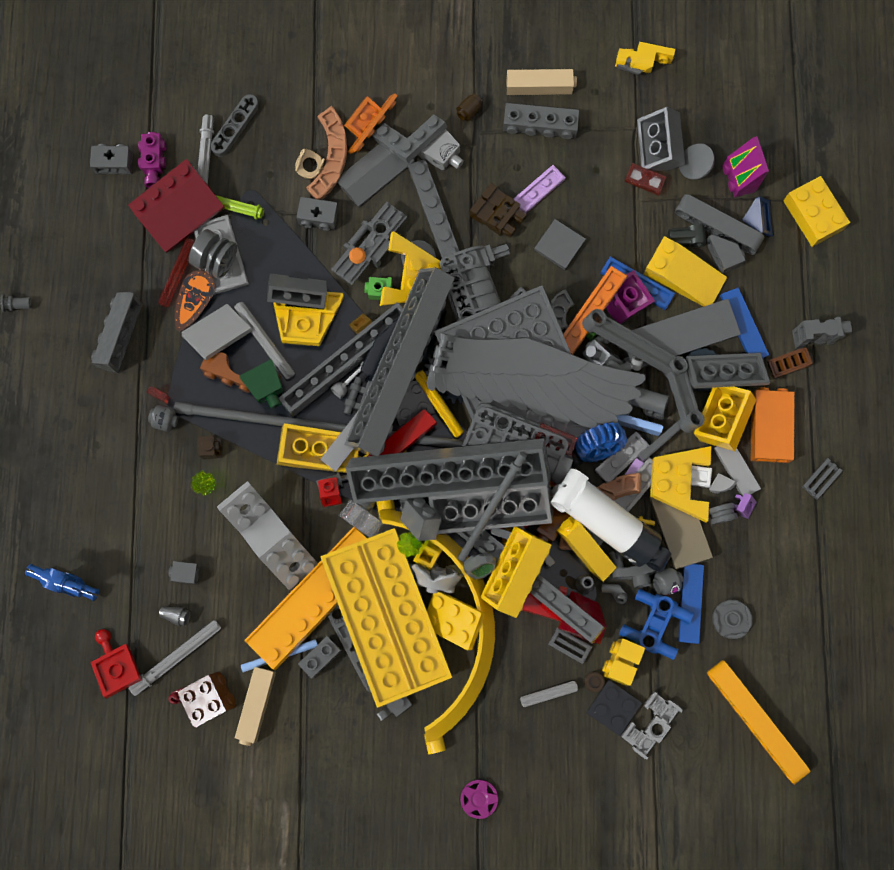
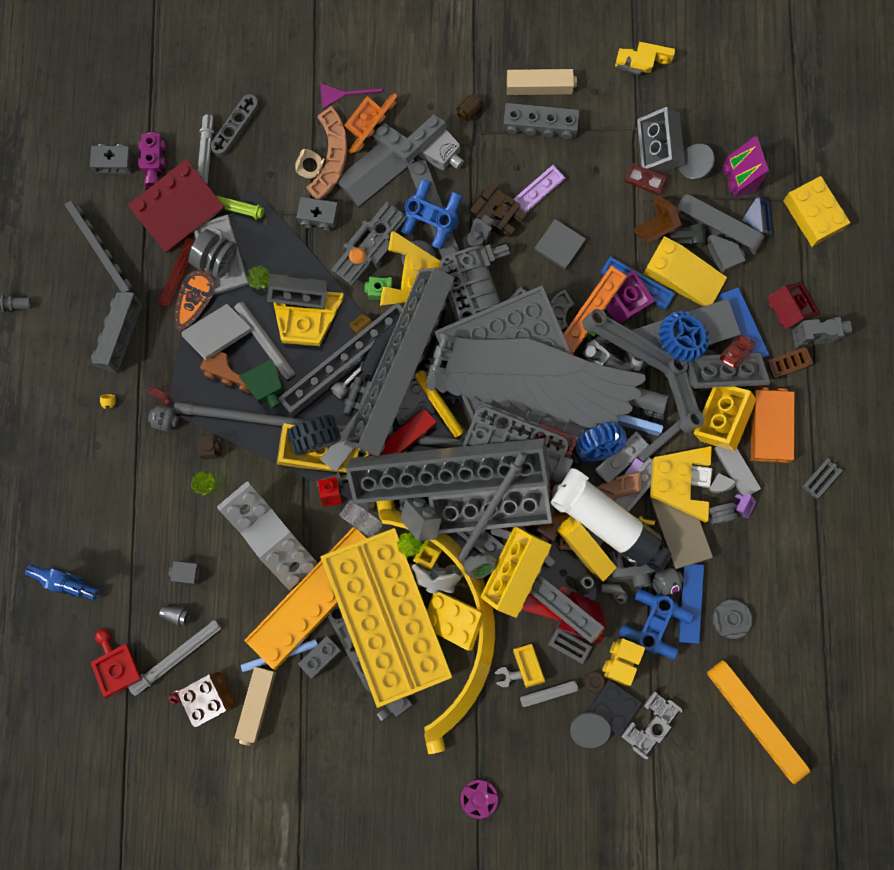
(96, 242): none -> dark grey plate
(107, 400): none -> yellow hinge
(258, 277): none -> clear neon green gear
(314, 434): none -> black wheel
(331, 94): none -> magenta piece
(431, 214): none -> blue piece
(480, 231): none -> dark grey hips
(509, 676): none -> light grey bar
(528, 665): none -> yellow tile
(590, 730): none -> dark grey piece
(664, 223): none -> reddish brown bracket
(683, 336): none -> blue gear
(738, 351): none -> clear red piece
(792, 305): none -> dark red slope

